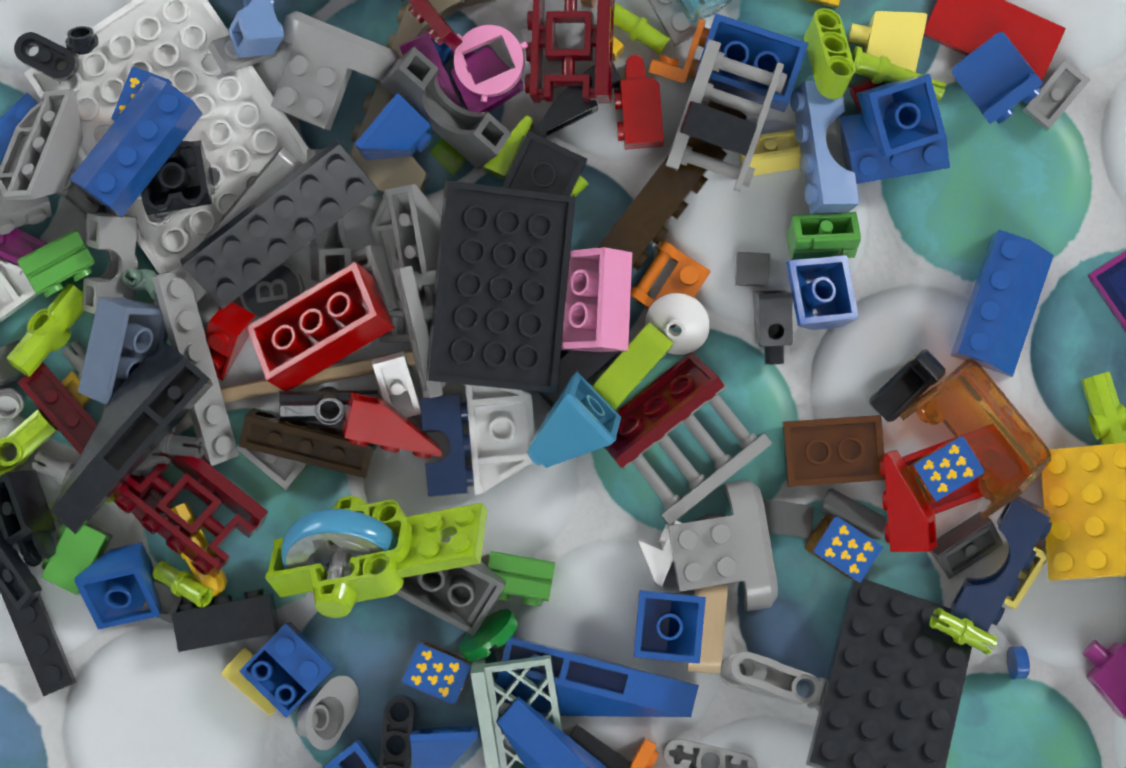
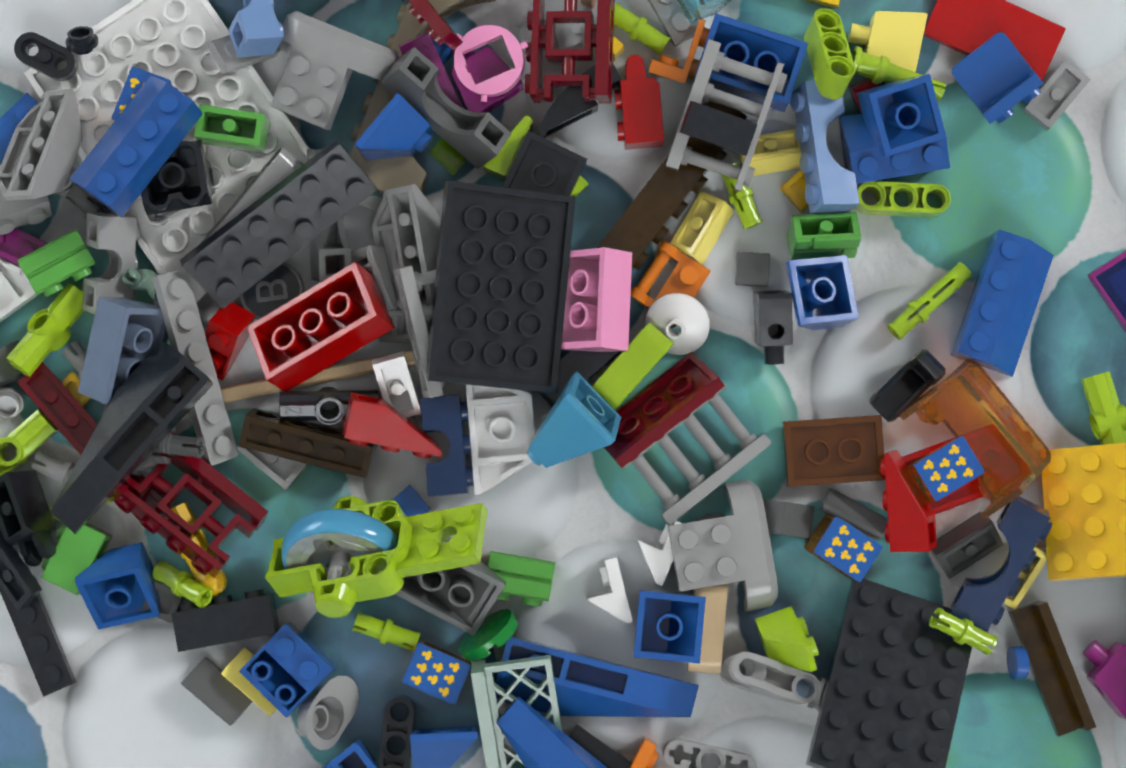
(216, 691): none -> dark grey slope
(232, 128): none -> bright green brick
(386, 631): none -> lime pin
(411, 502): none -> blue tile
(616, 600): none -> white slope
(702, 226): none -> light yellow slope
(743, 203): none -> lime pin
(786, 640): none -> lime slope
(795, 190): none -> yellow tile
(902, 326): none -> lime pin
(915, 192): none -> lime beam
(1052, 668): none -> dark brown fence

